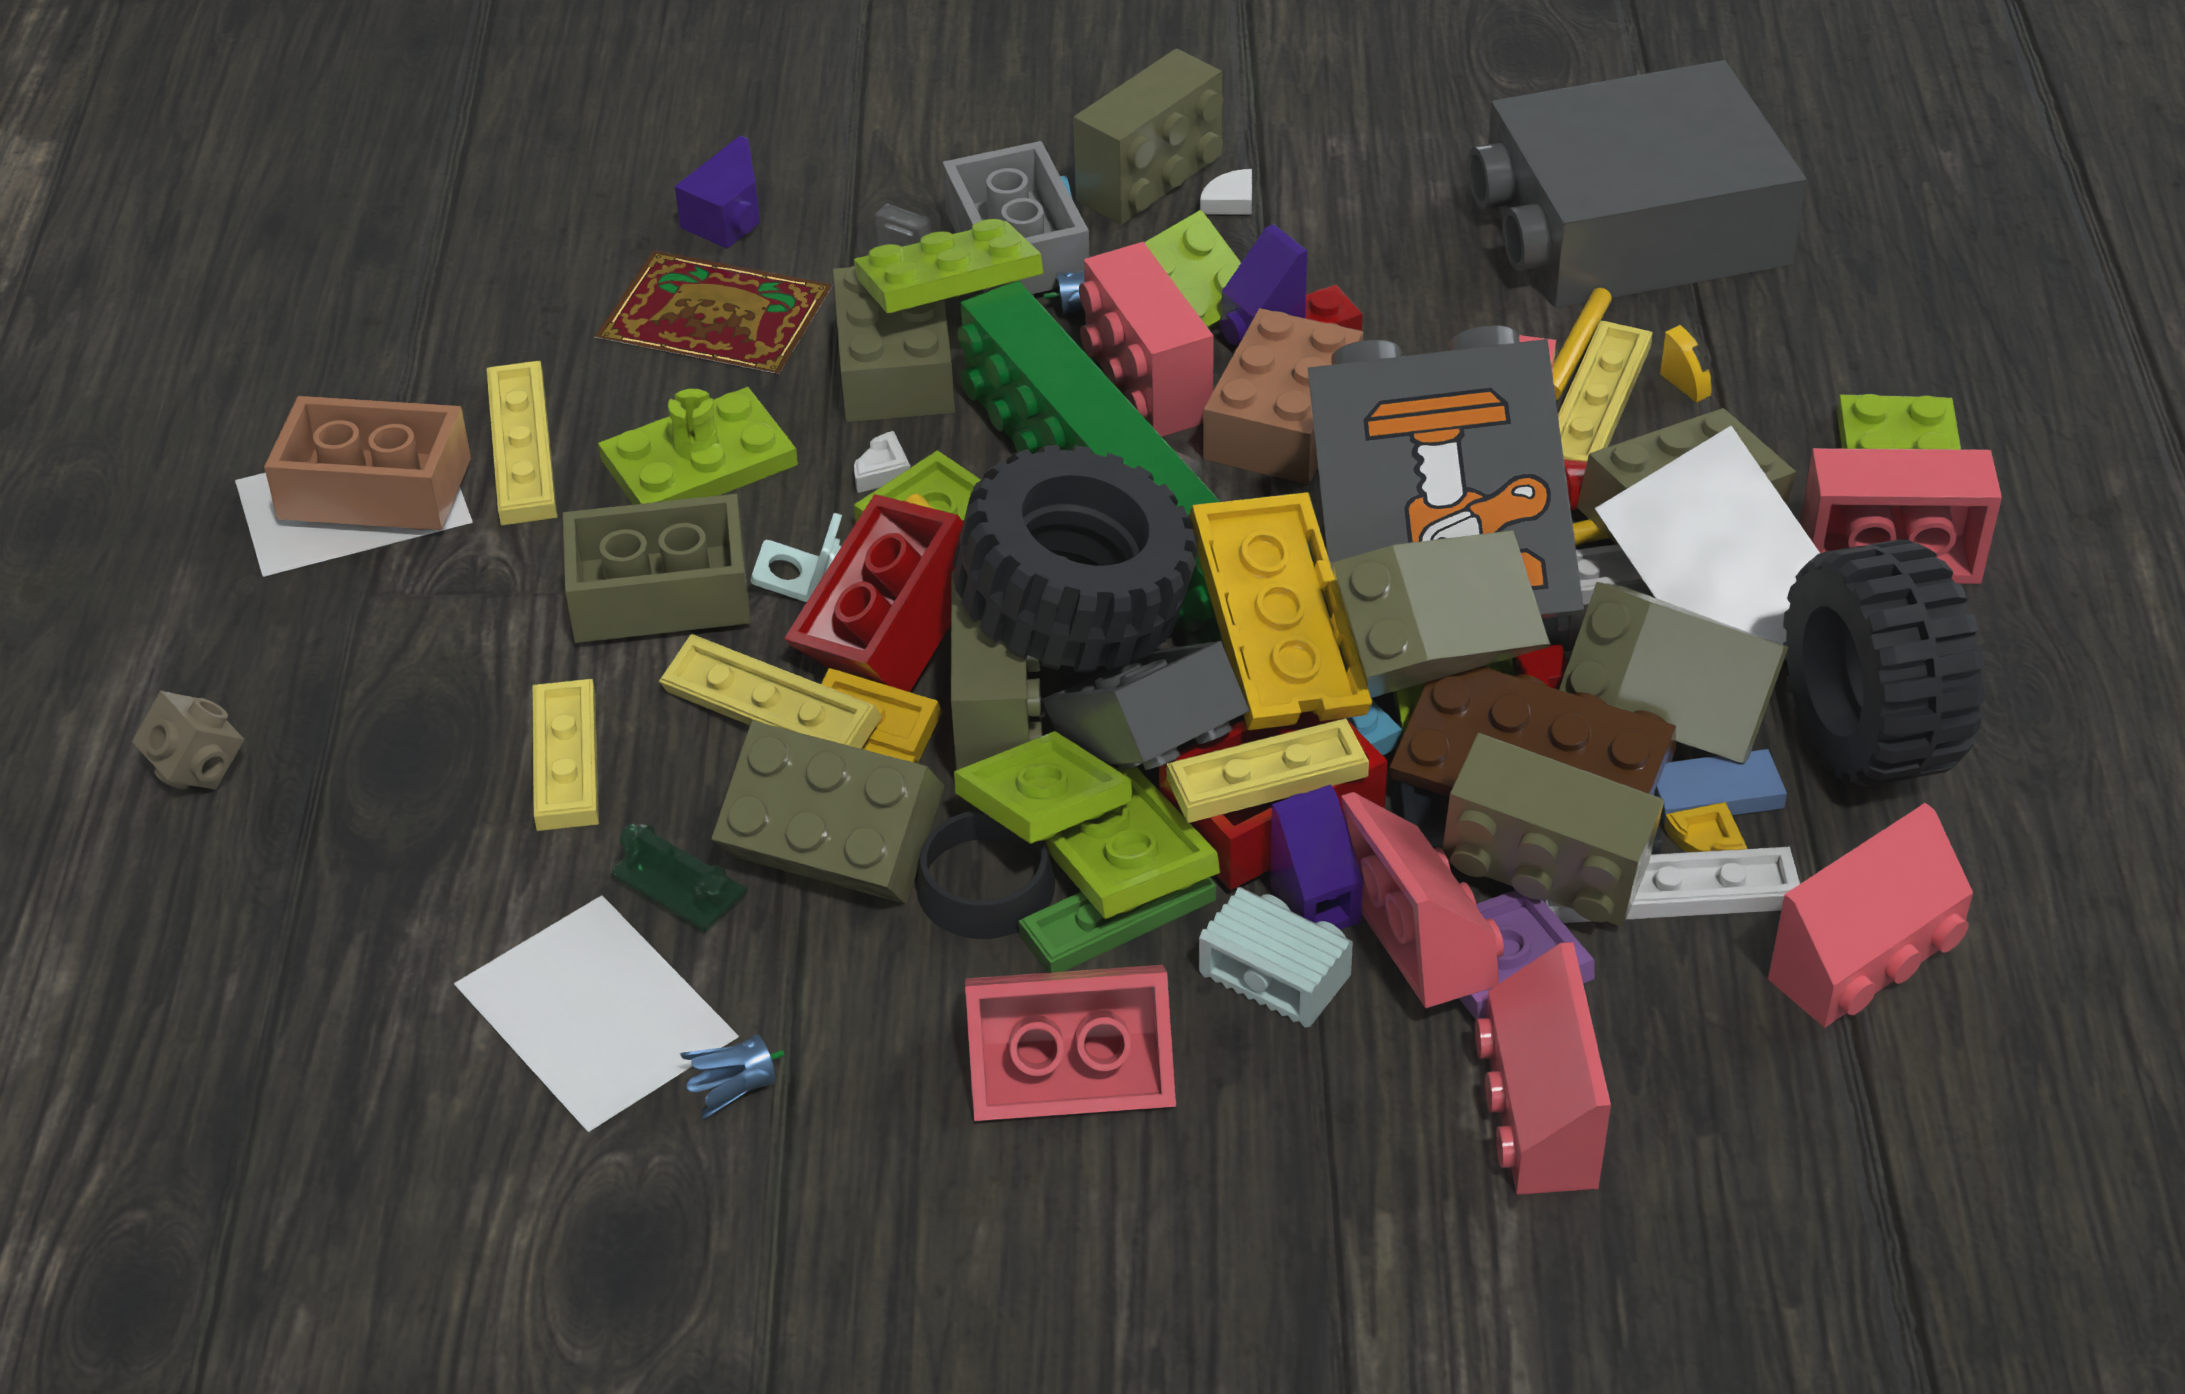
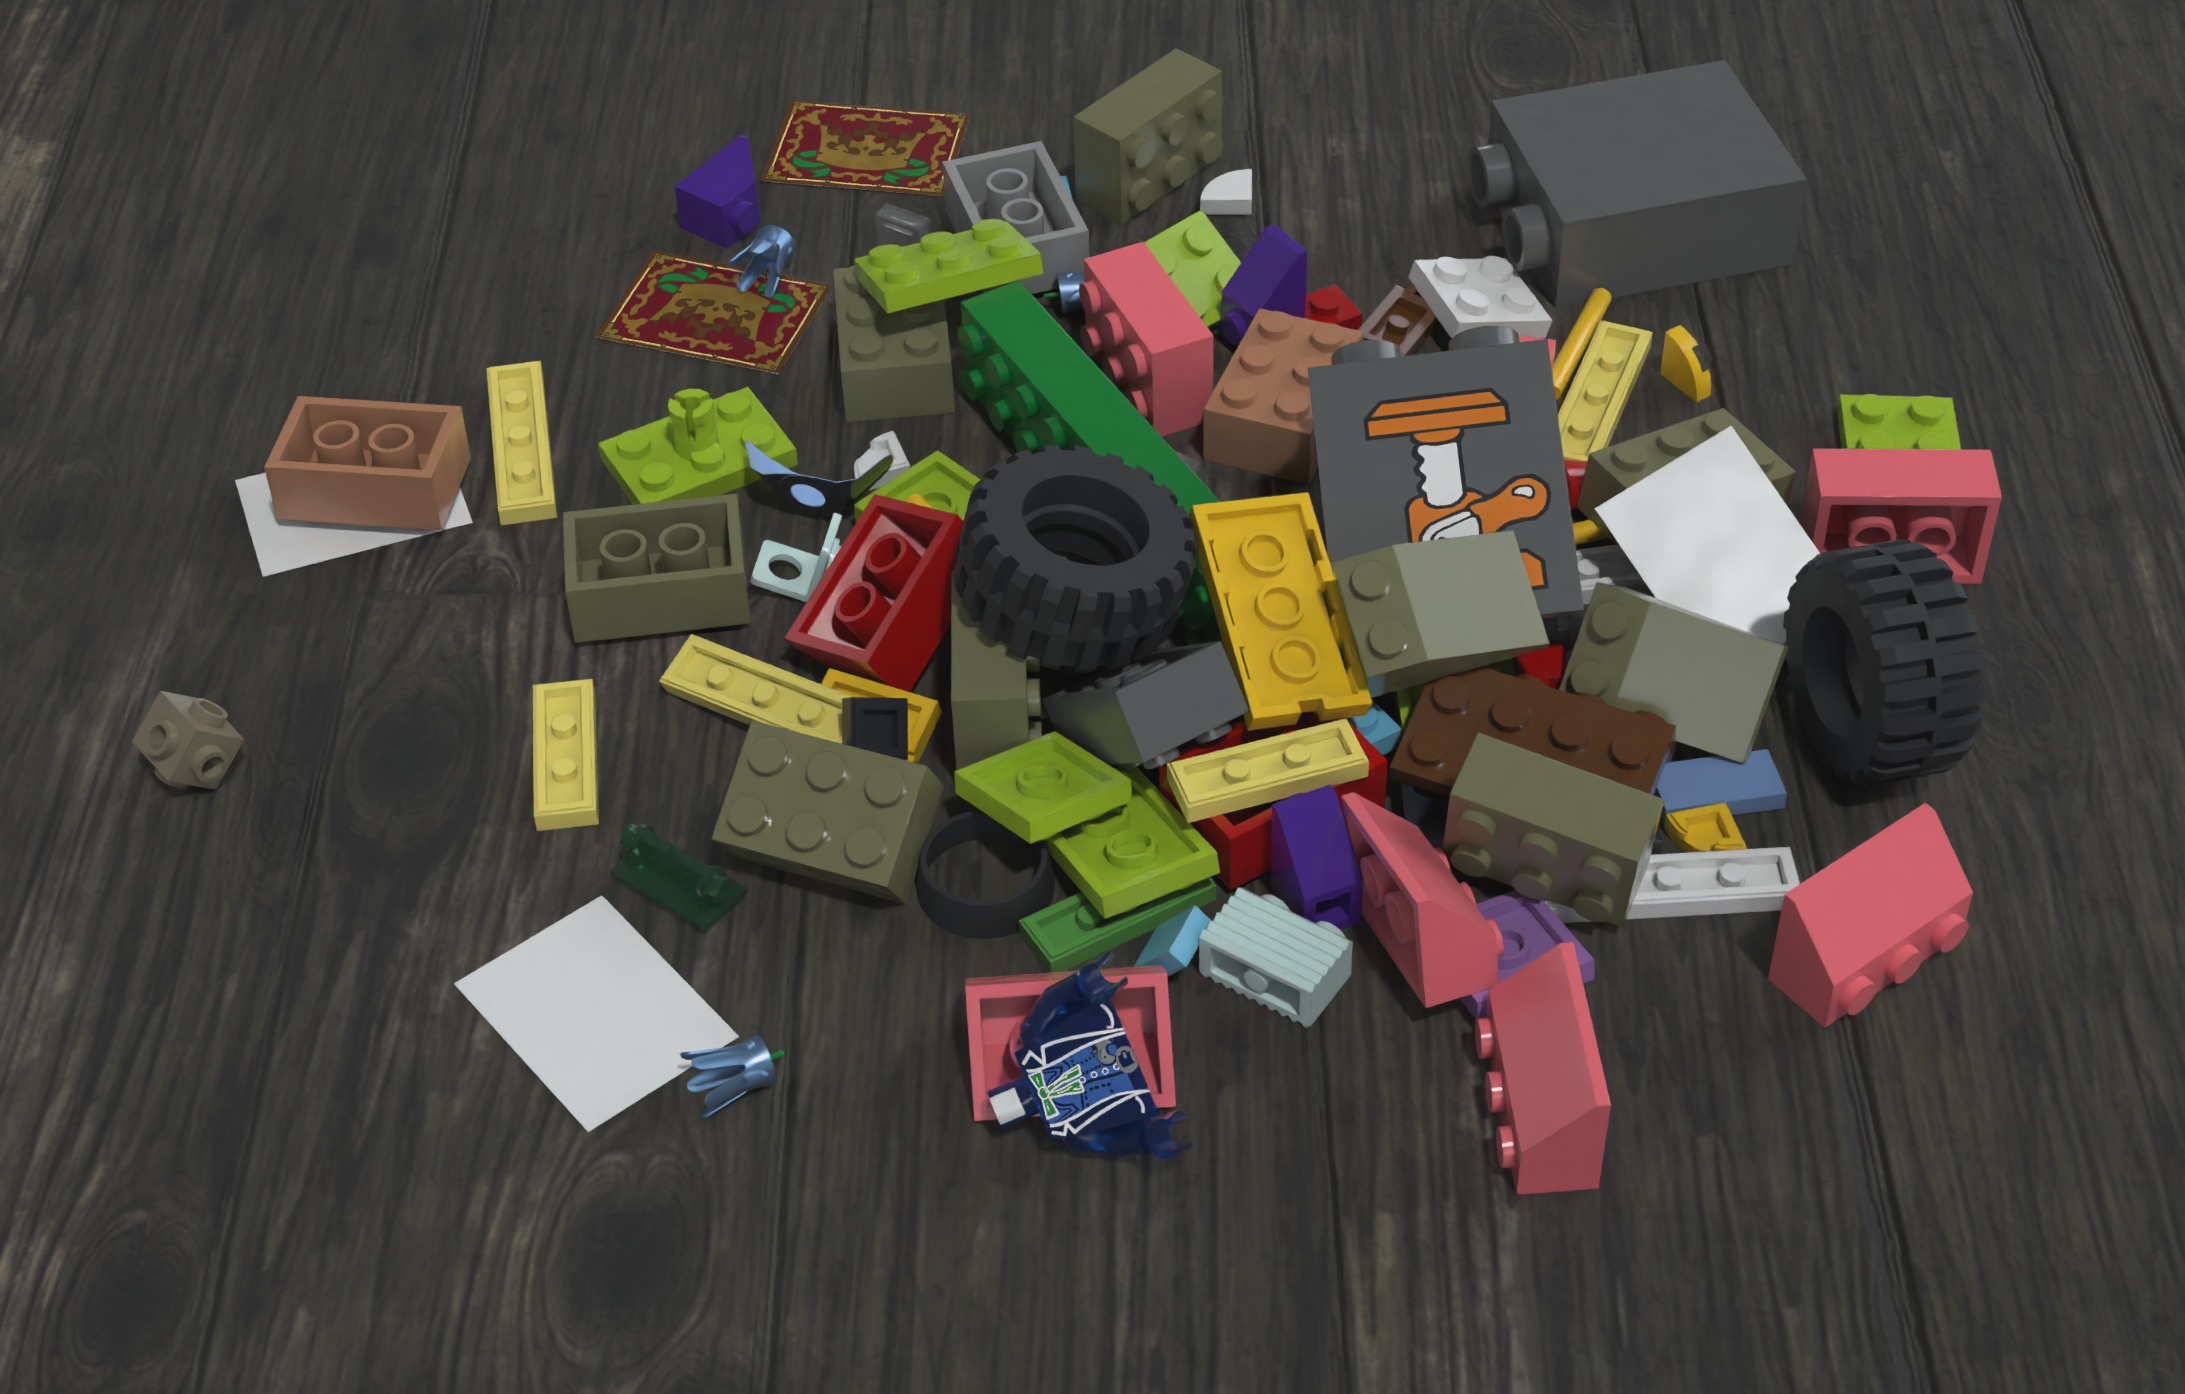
(769, 251): none -> flat silver piece
(813, 493): none -> black piece
(865, 147): none -> sticker
(876, 725): none -> black tile
(1085, 1073): none -> clear blue torso
(1175, 941): none -> medium azure tile
(1401, 319): none -> reddish brown hinge
(1479, 294): none -> white plate

